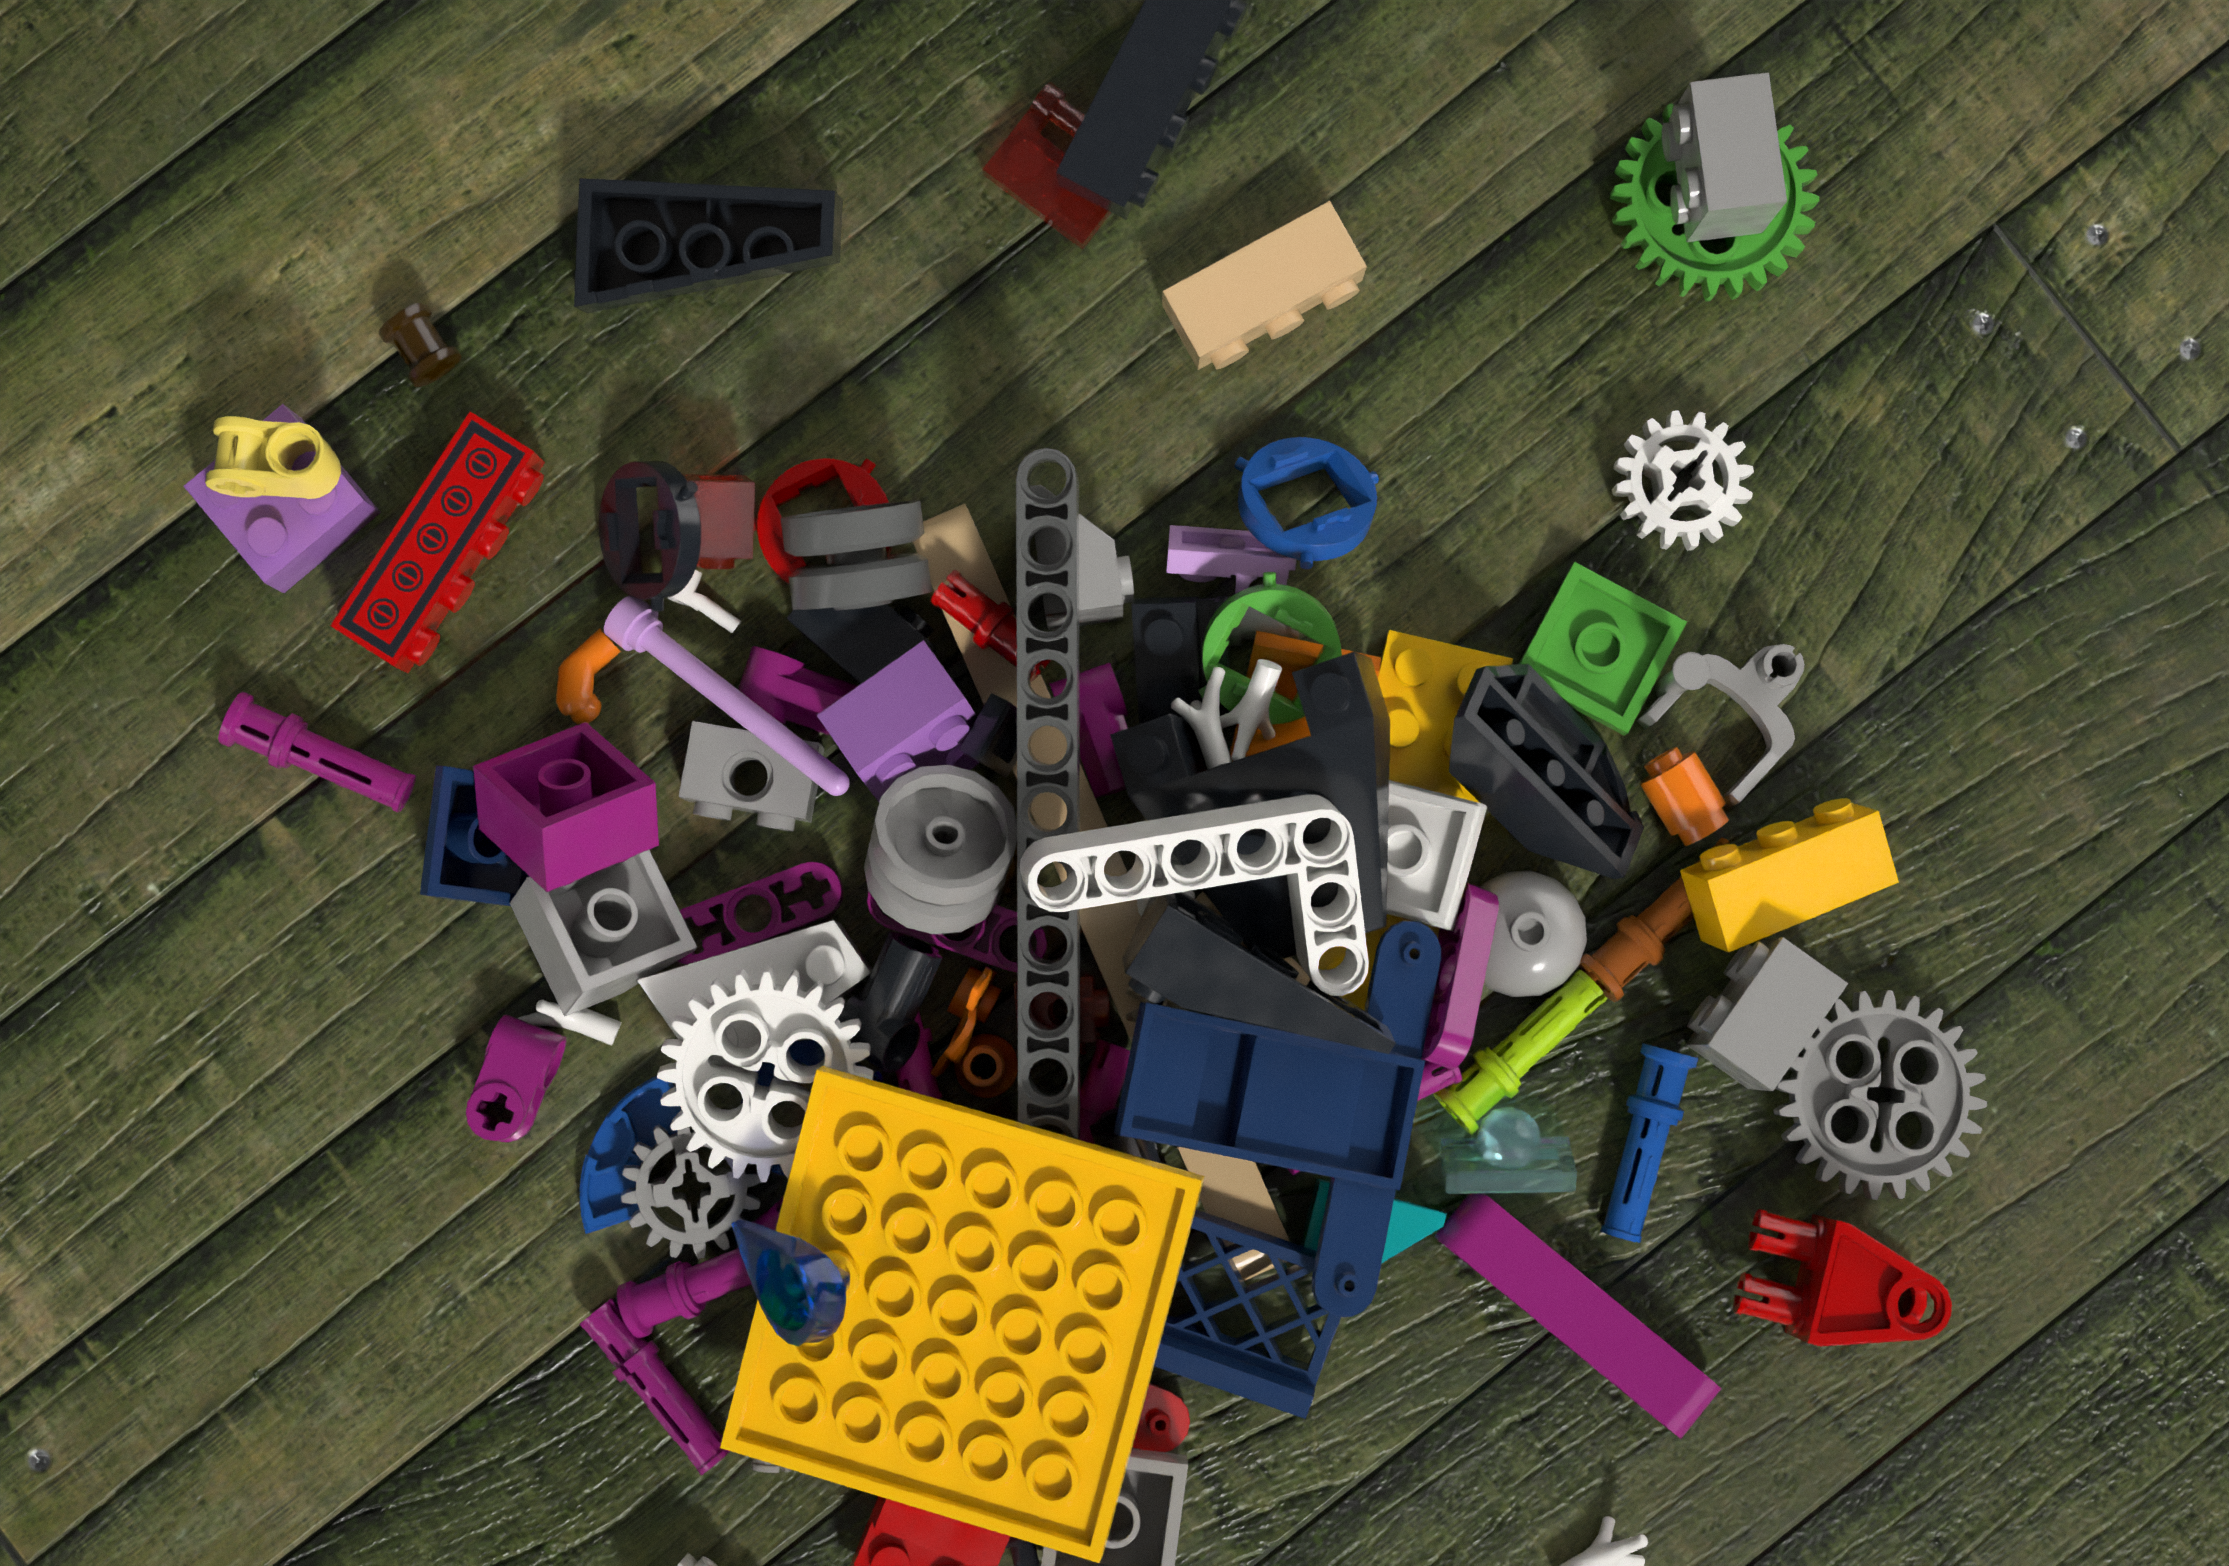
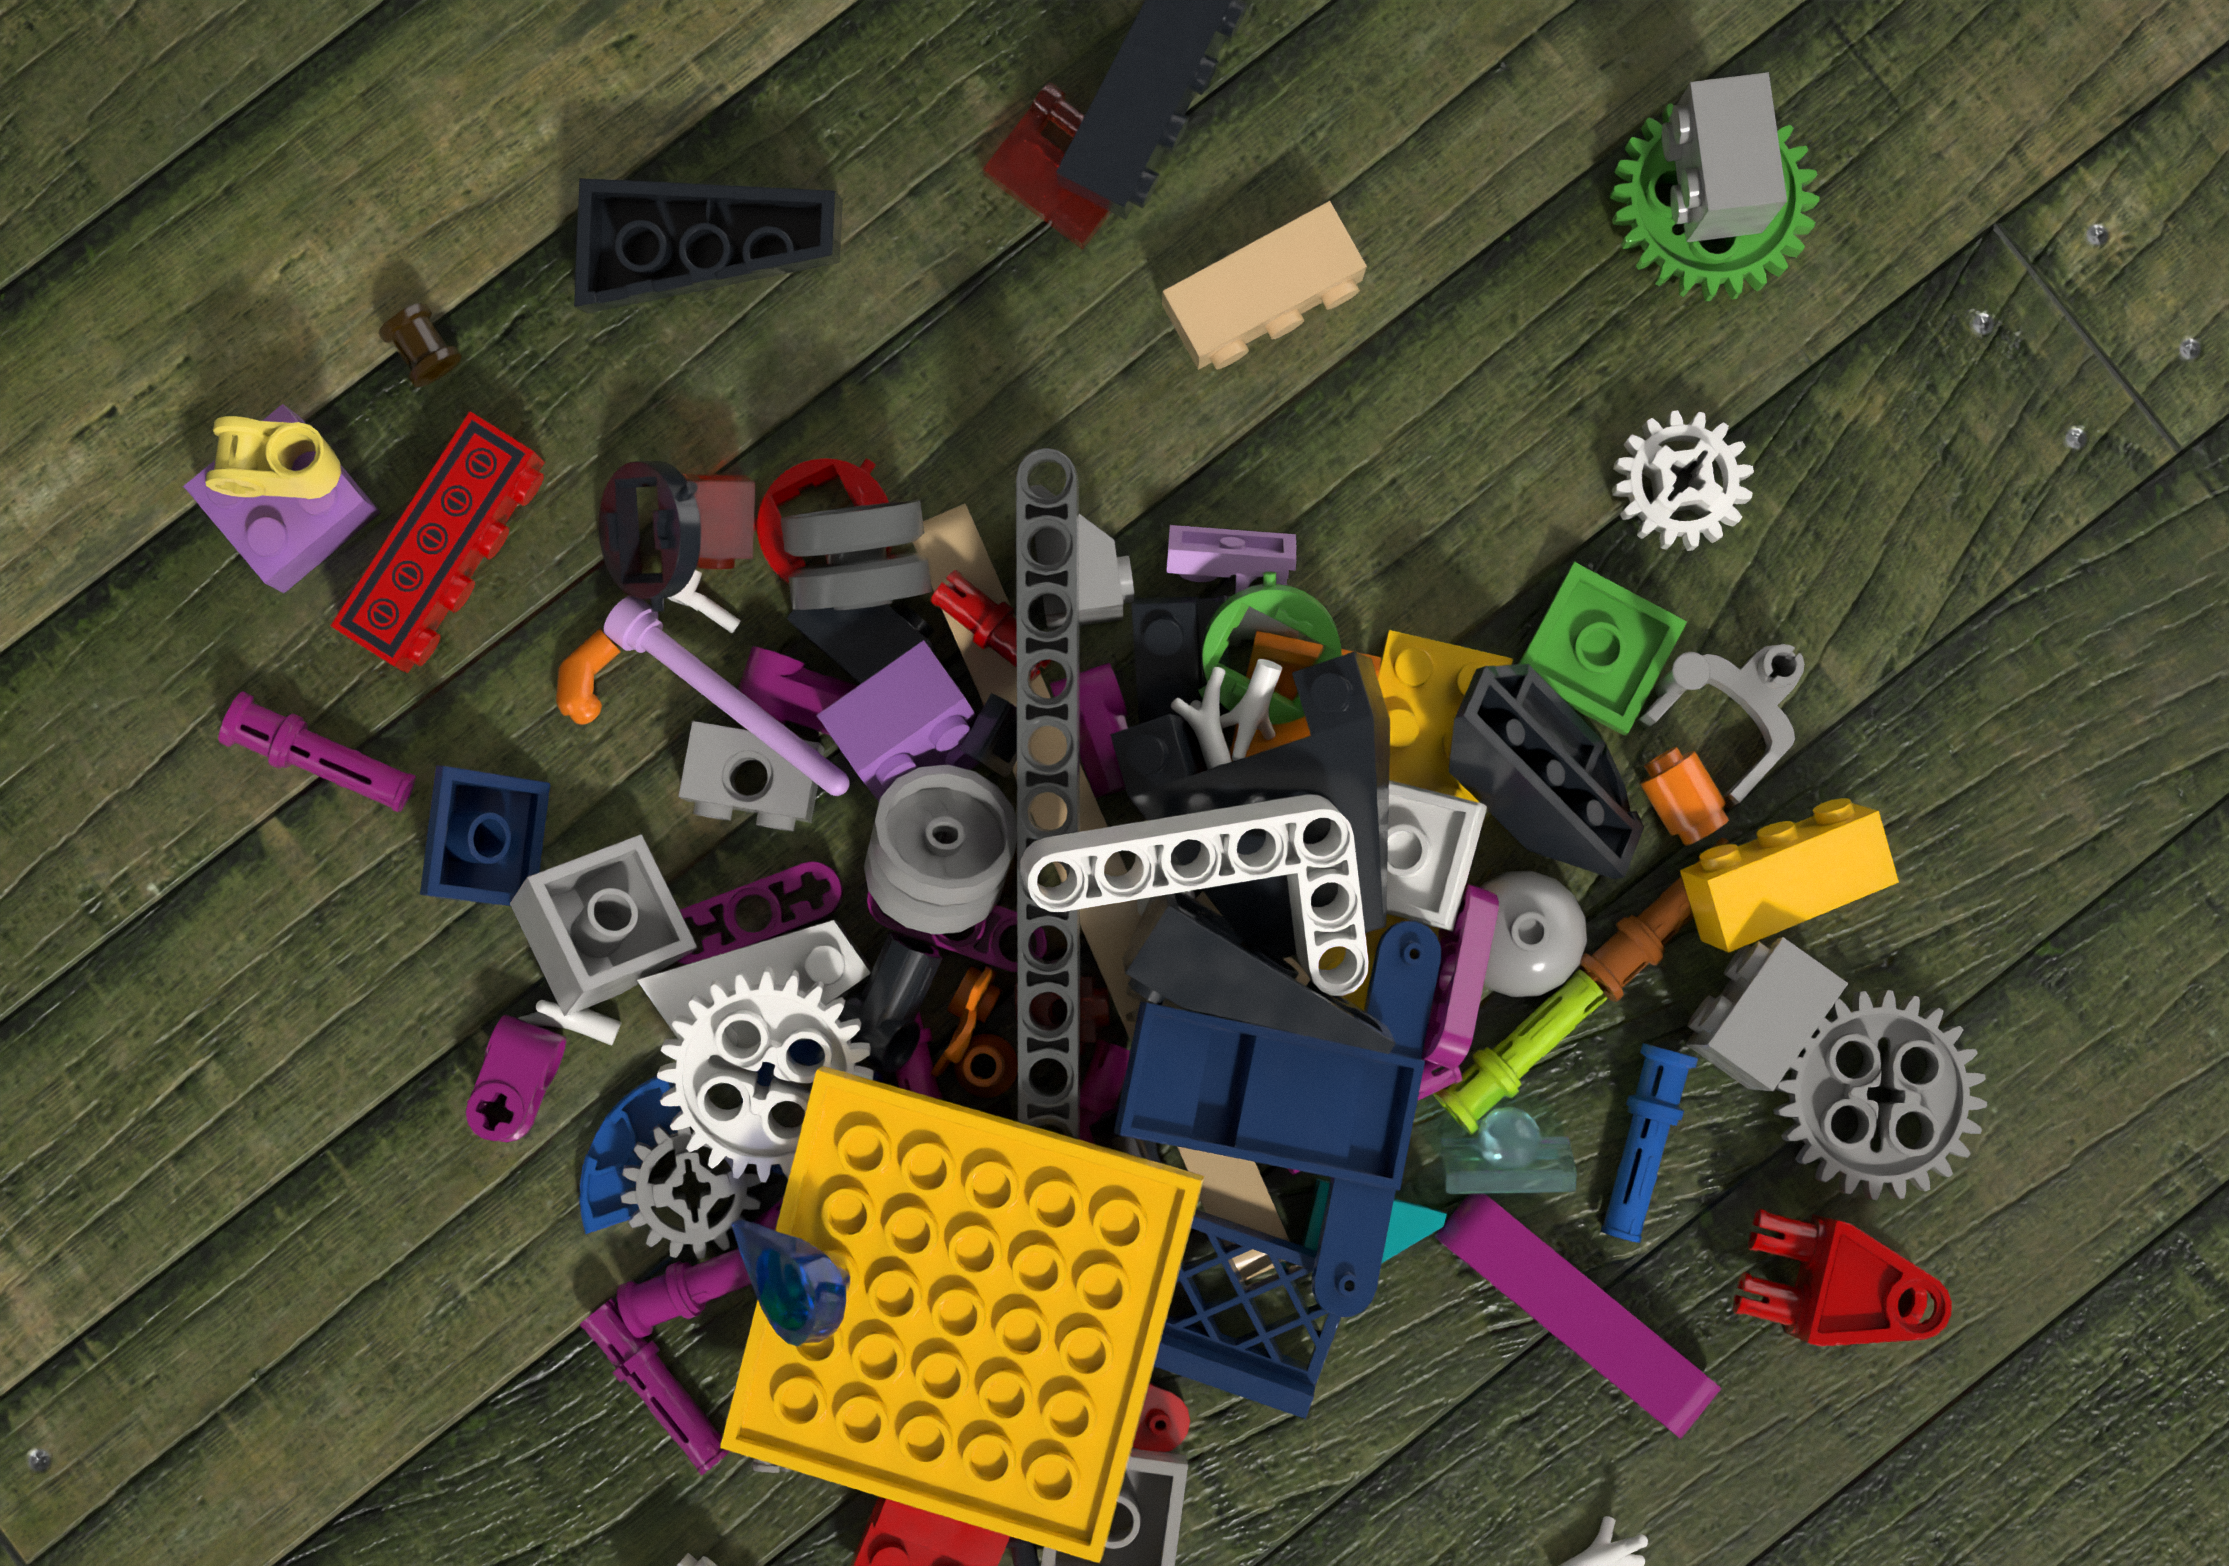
(566, 806): magenta brick -> none
(1328, 534): blue piece -> none

